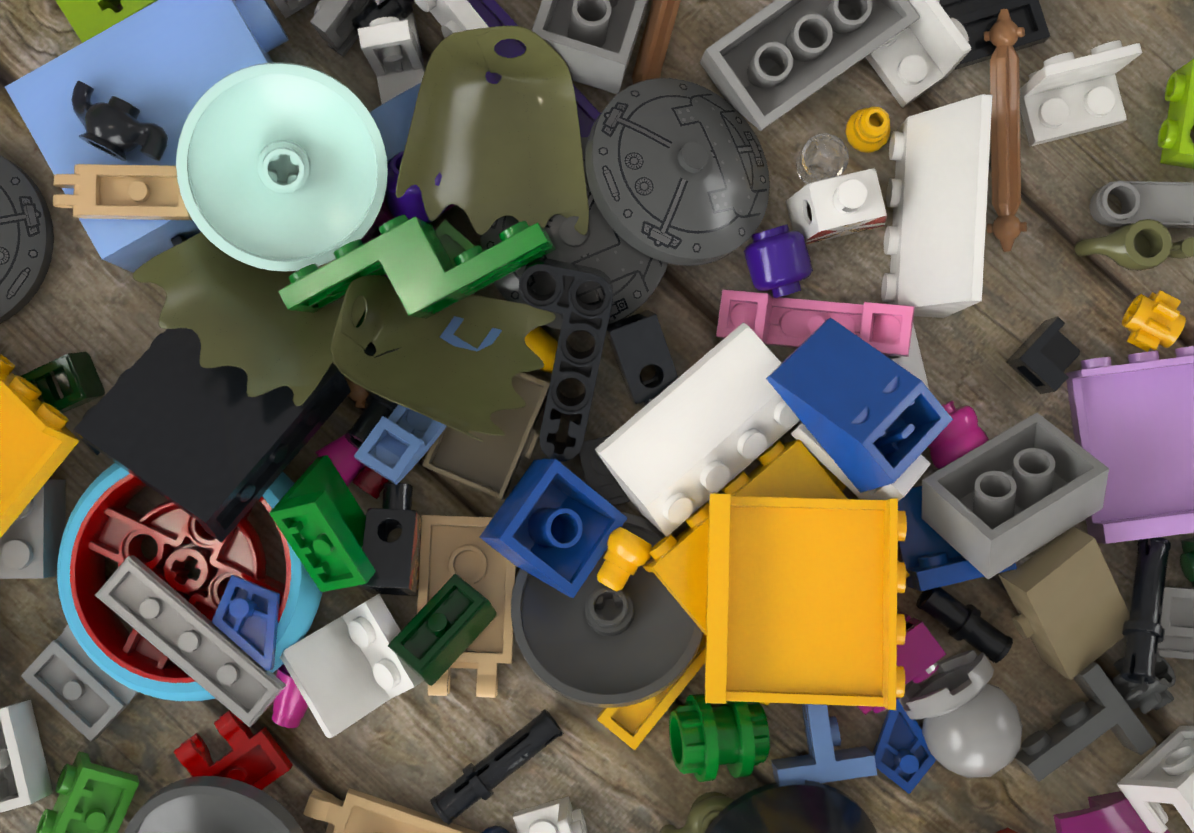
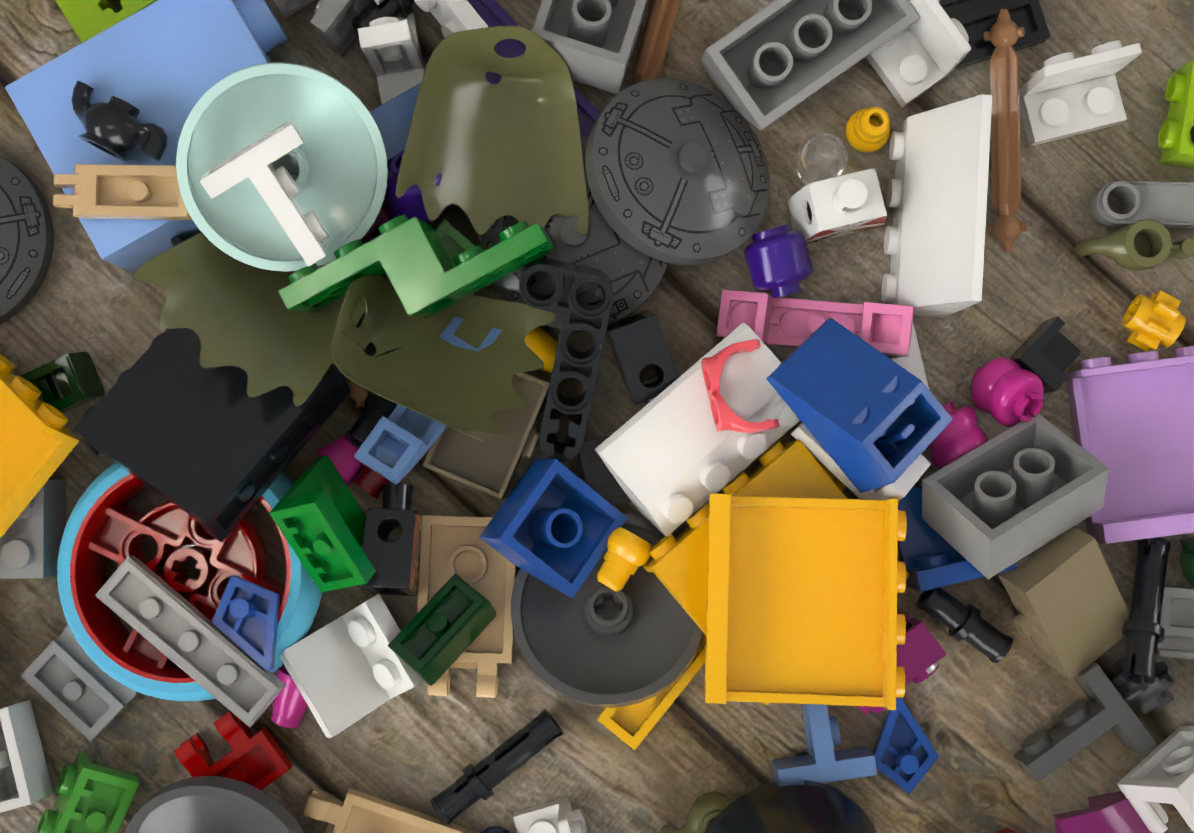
(274, 186): none -> white bracket
(718, 735): green piece -> none
(722, 415): none -> coral cap
(966, 720): light grey tile -> none
(1007, 391): none -> dark pink piece

